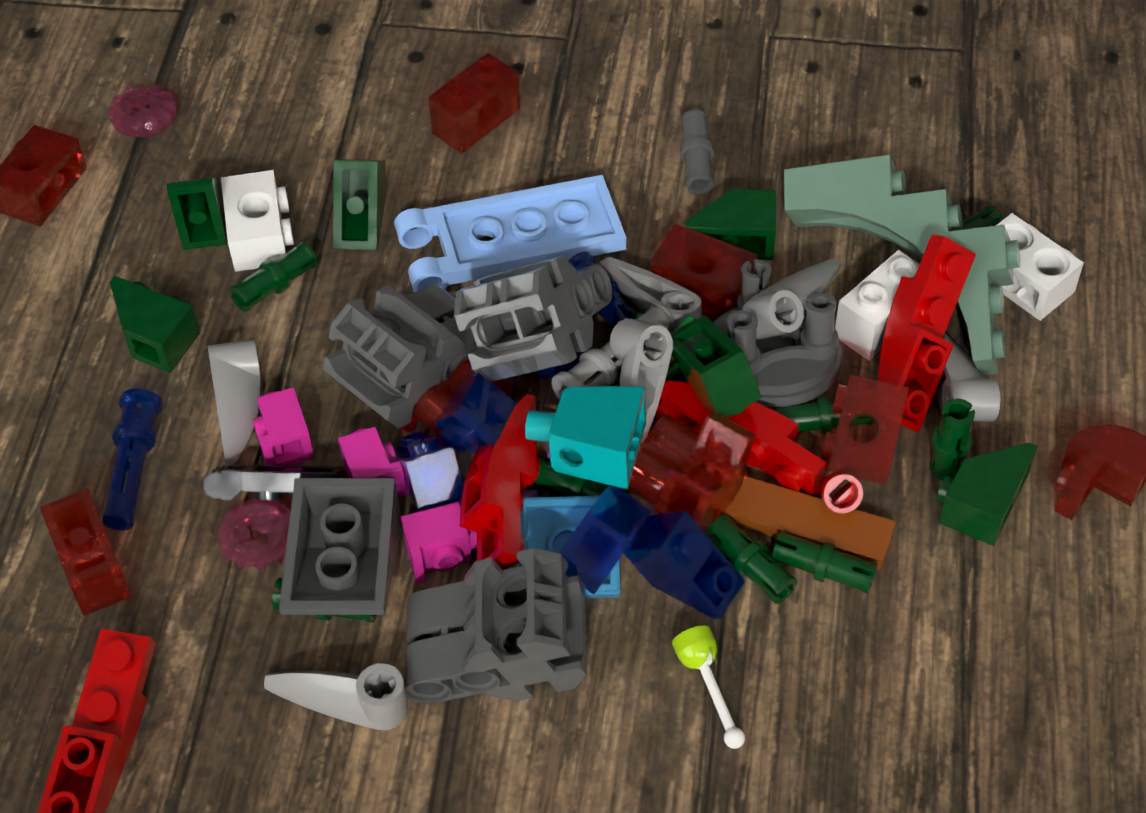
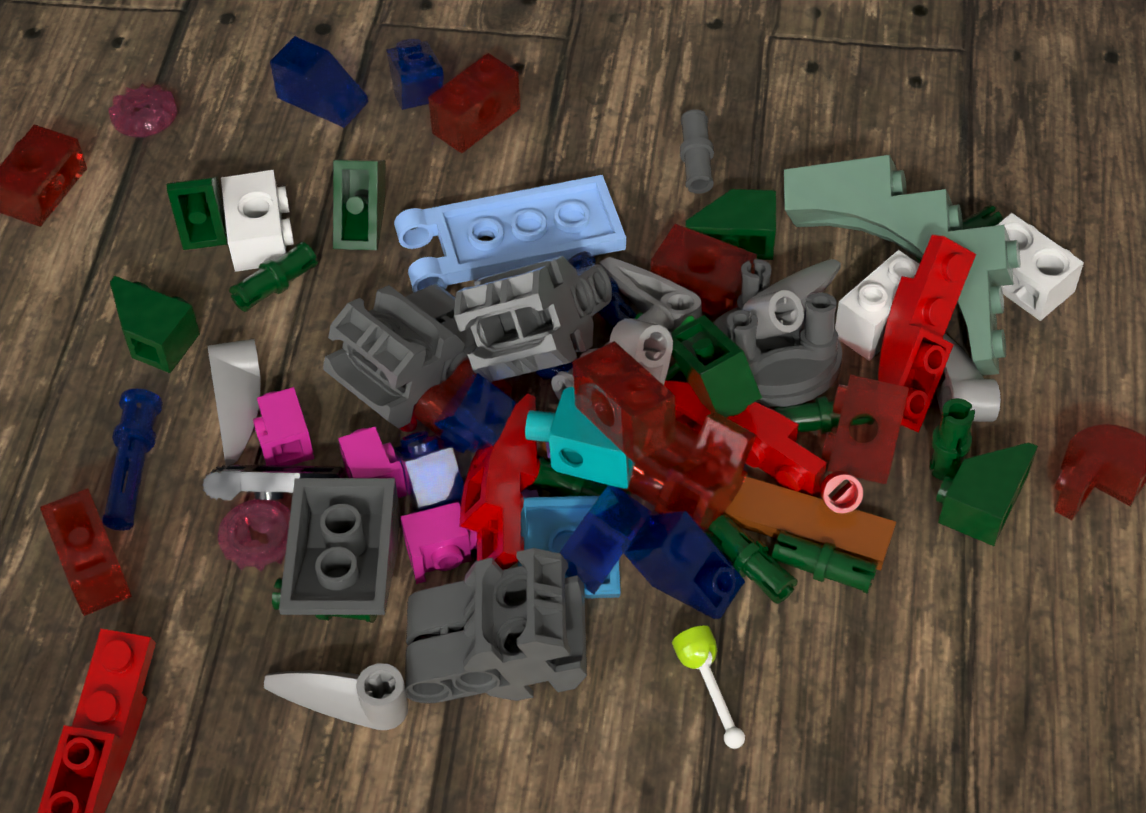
(316, 82): none -> clear blue slope
(414, 72): none -> clear blue slope
(624, 401): none -> clear red brick

